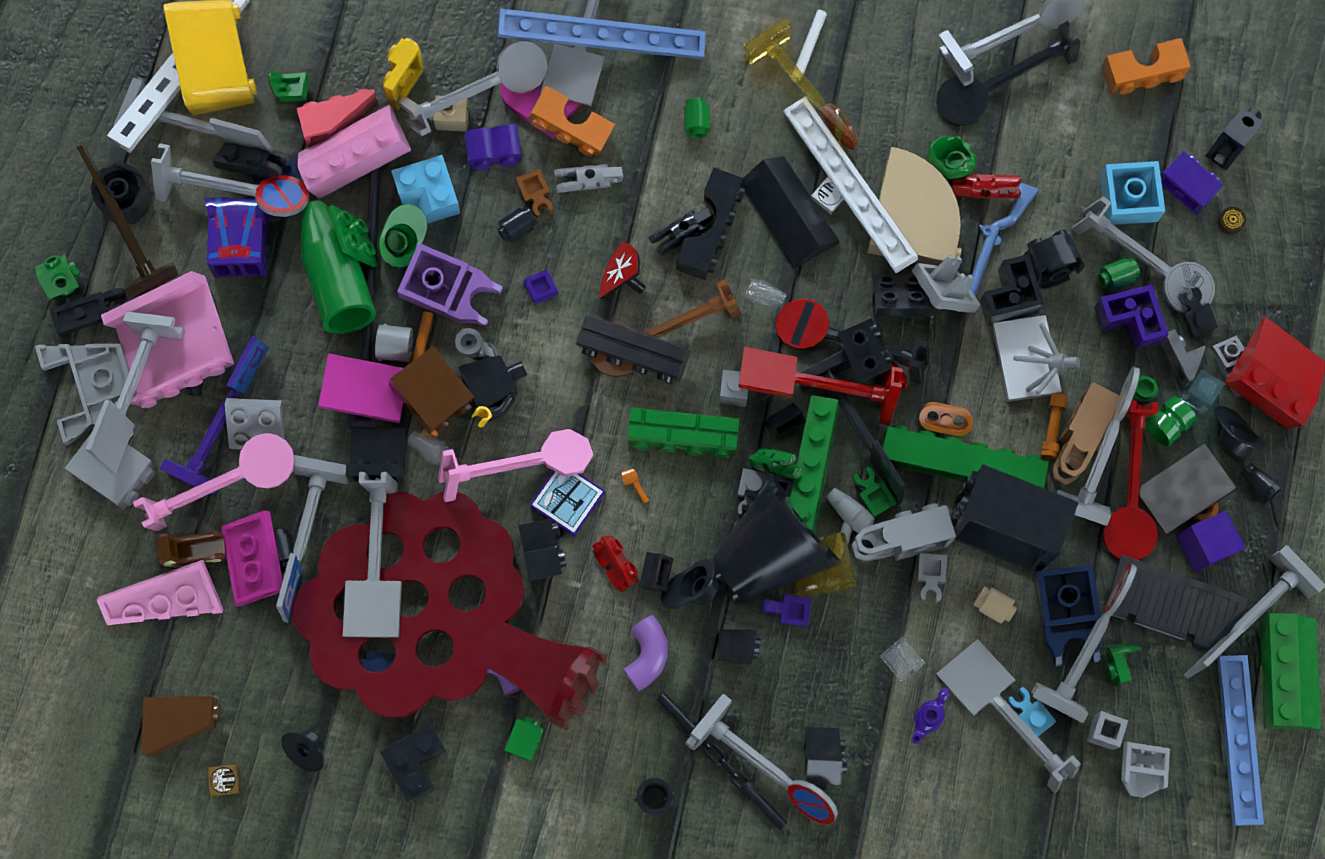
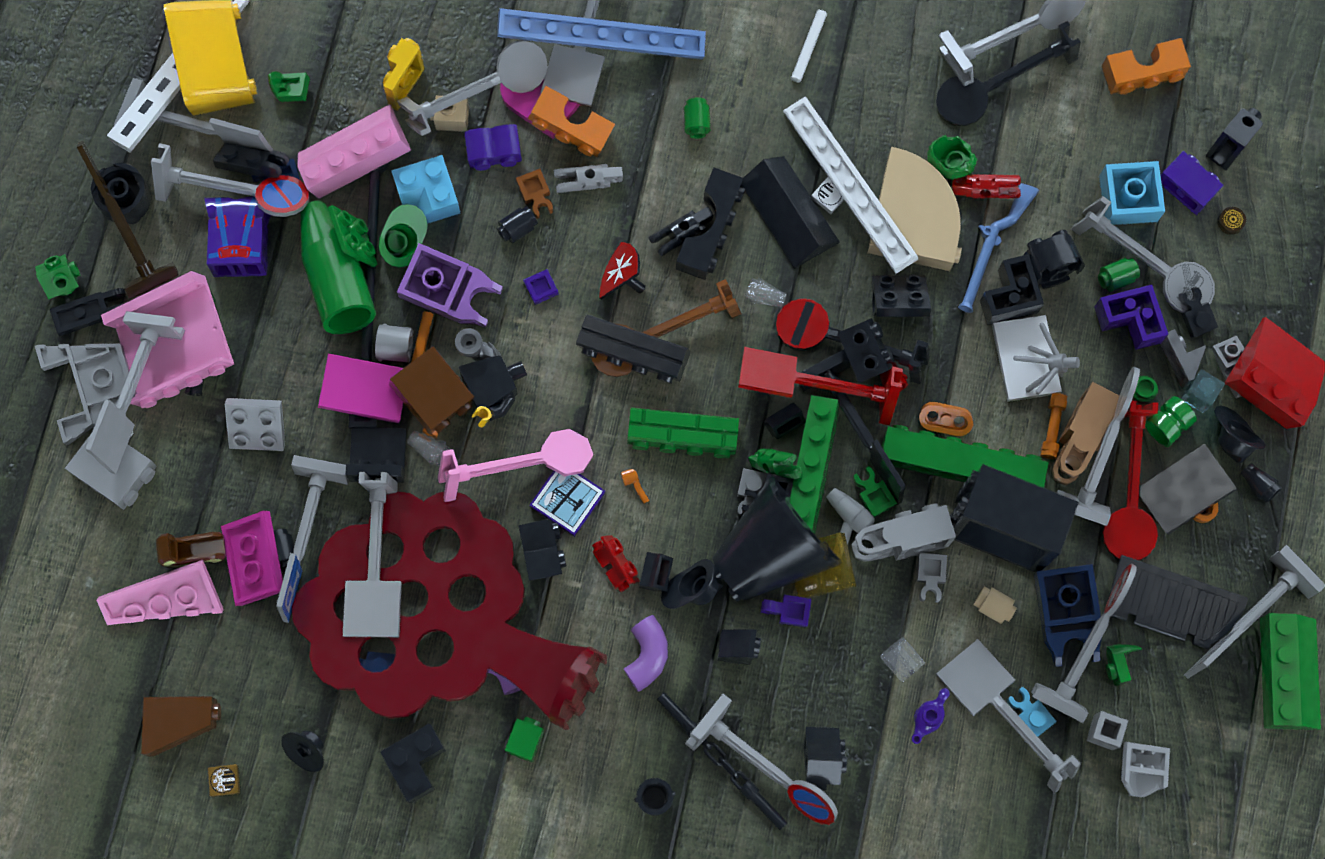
(239, 382): dark purple piece -> none
(263, 461): bright pink piece -> none
(333, 115): coral slope -> none
(729, 391): light grey brick -> none
(770, 42): clear yellow piece -> none
(947, 286): light grey plate -> none
(1210, 541): dark purple head -> none
(1240, 740): medium blue plate -> none

